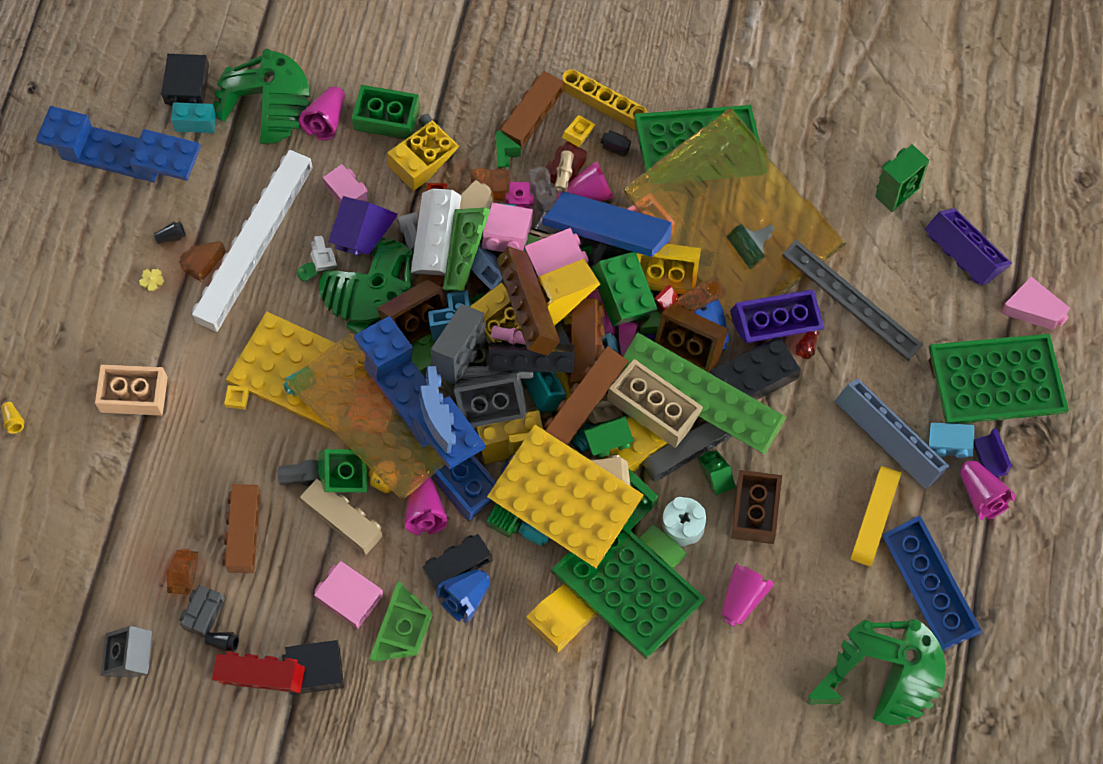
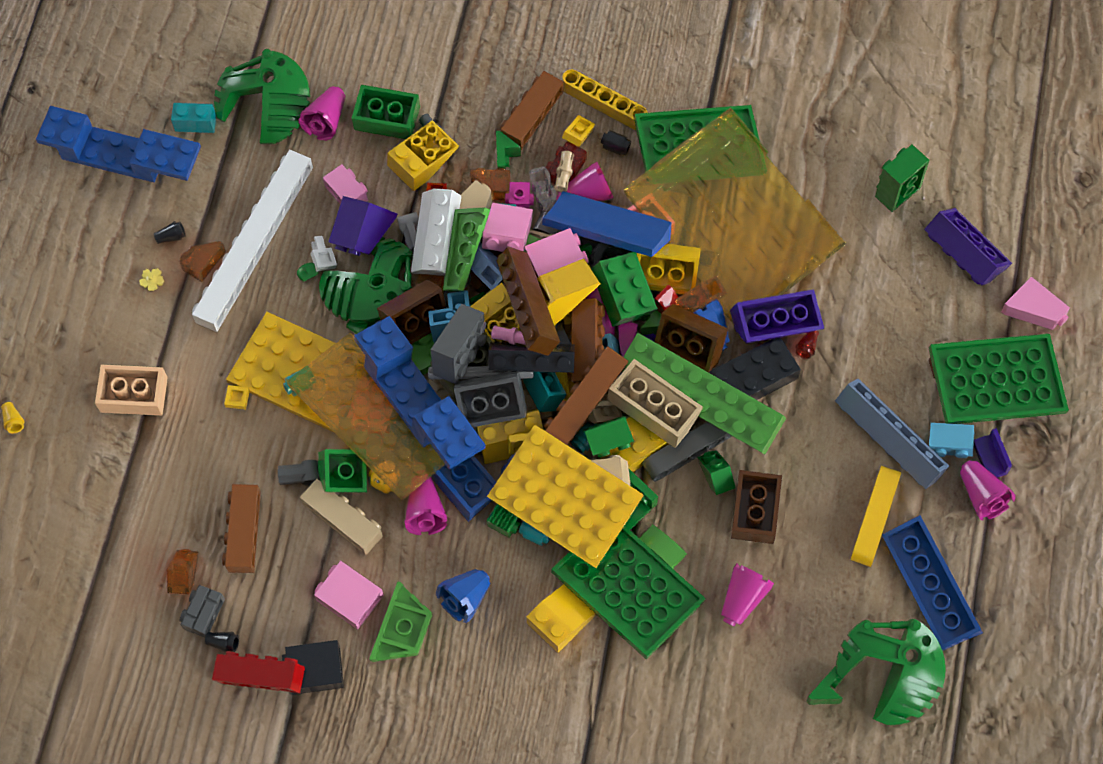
(126, 652): dark grey slope -> none
(185, 79): black brick -> none
(435, 412): medium blue slope -> none
(457, 560): black brick -> none
(680, 510): light aqua brick -> none
(750, 243): clear green piece -> none
(852, 300): dark grey plate -> none

